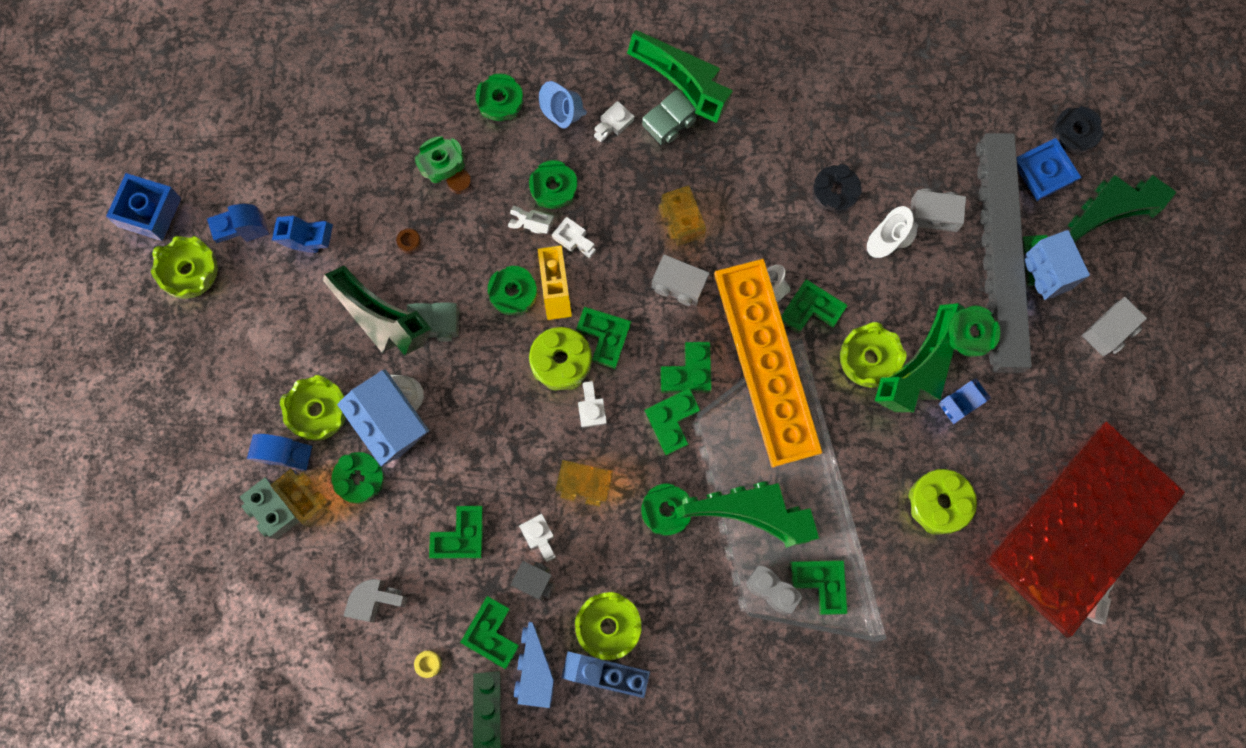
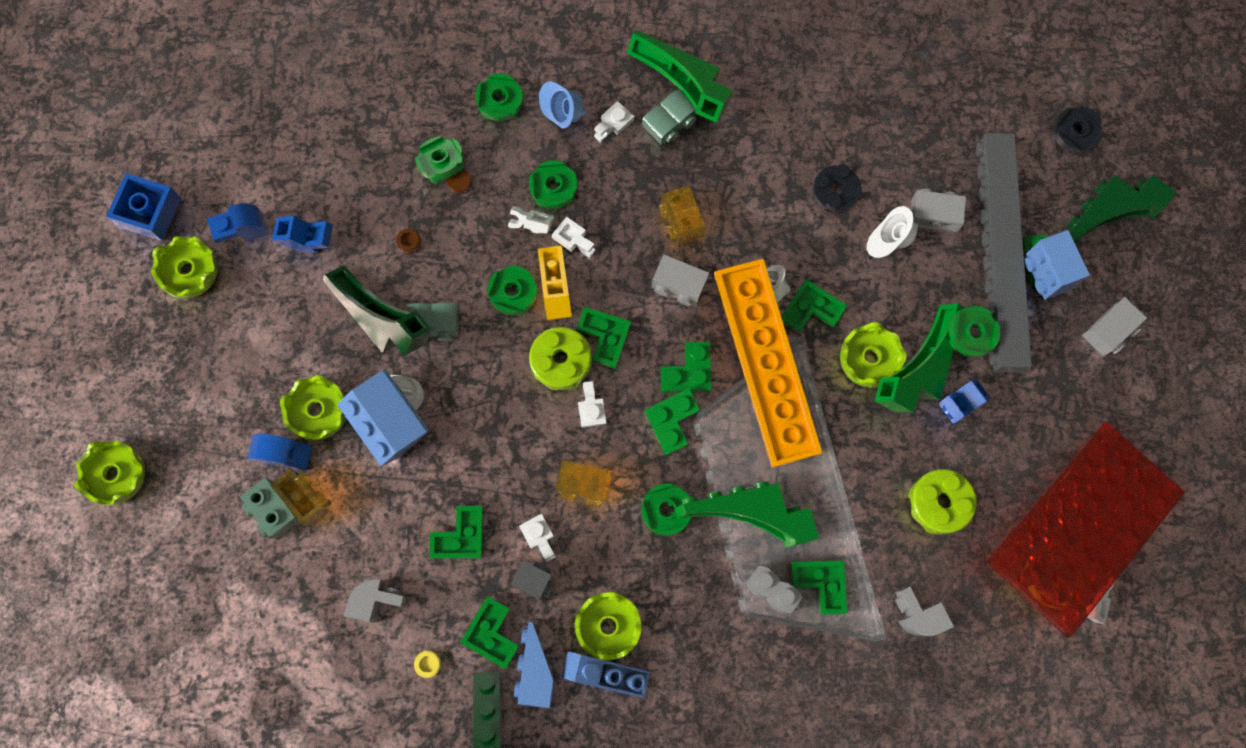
(93, 470): none -> lime plate
(346, 487): green plate -> none
(920, 621): none -> light grey brick
(1047, 169): blue plate -> none

